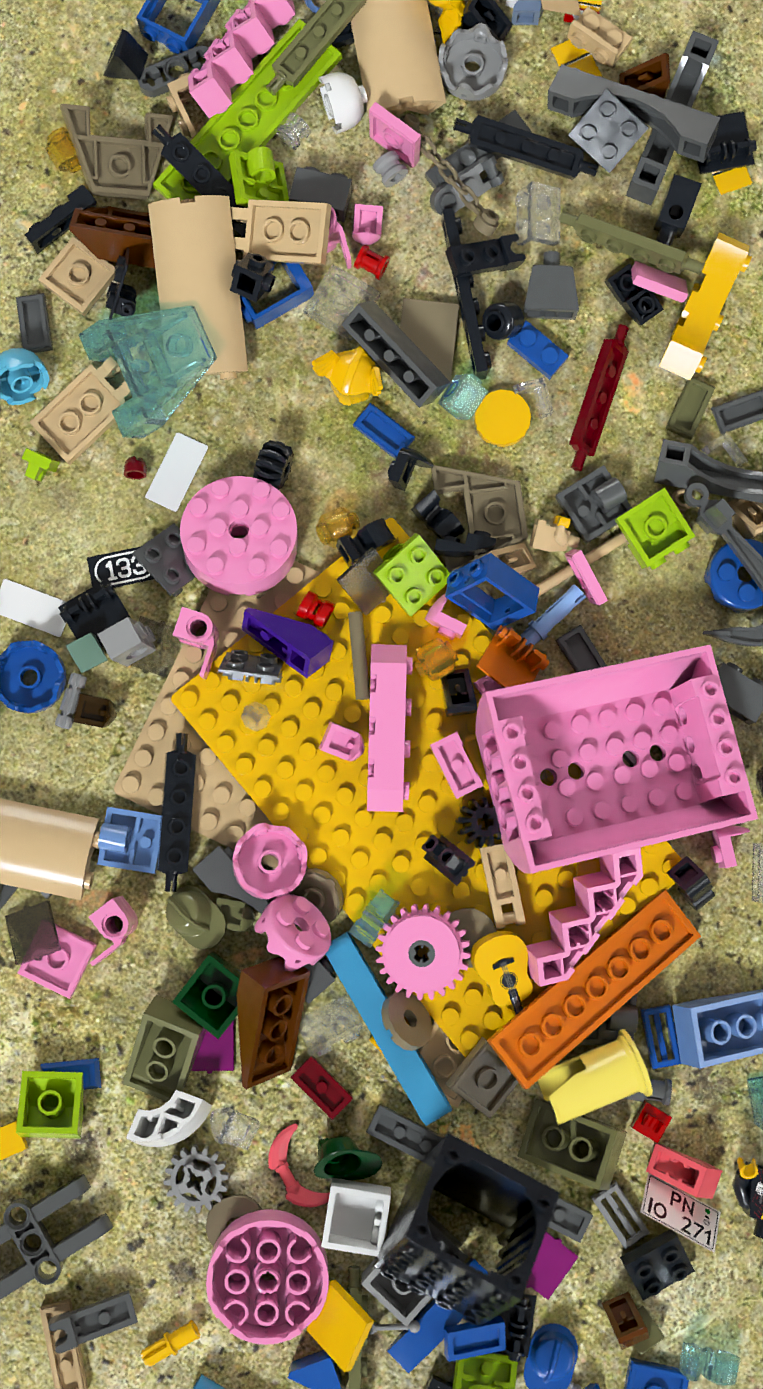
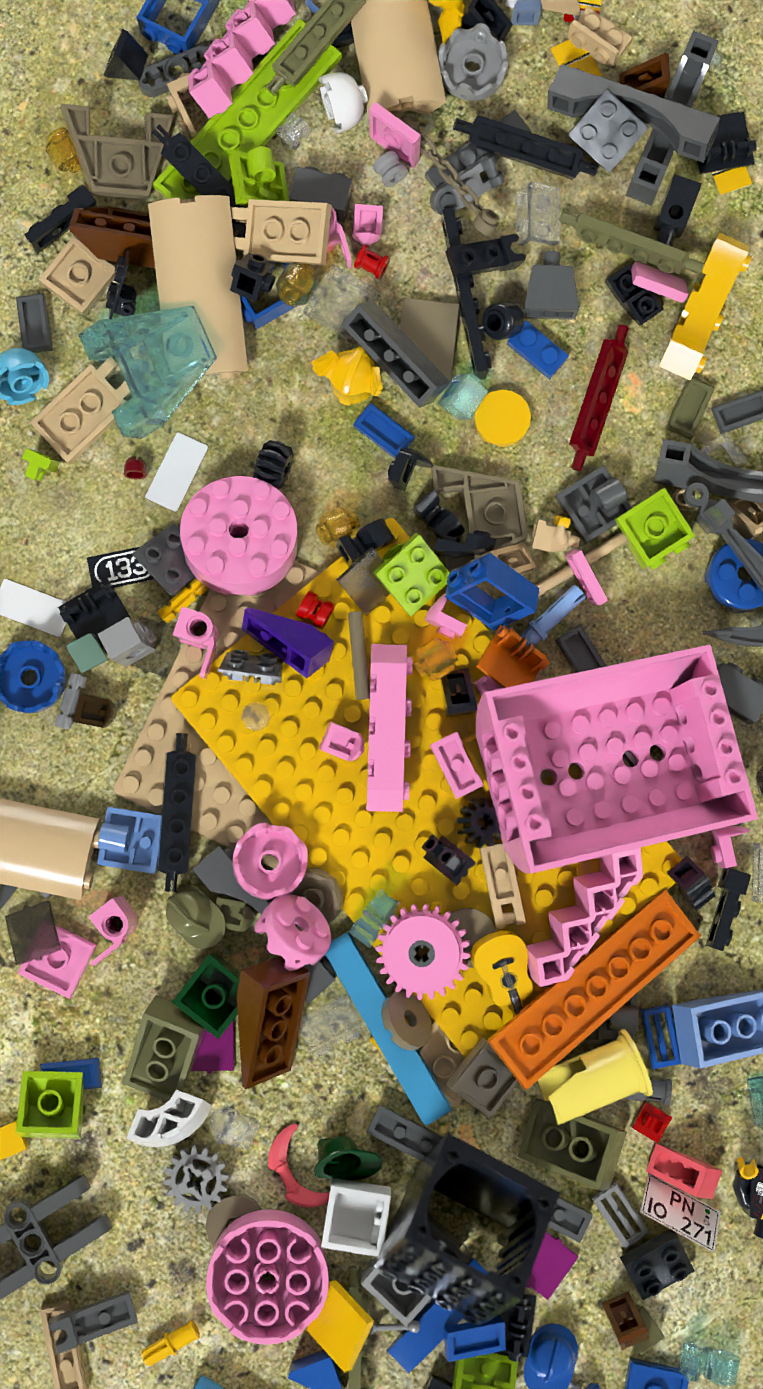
(182, 599): none -> yellow axle
(297, 284): none -> clear yellow head
(321, 1087): dark red plate -> none
(541, 395): clear tile -> none
(732, 885): none -> black plate

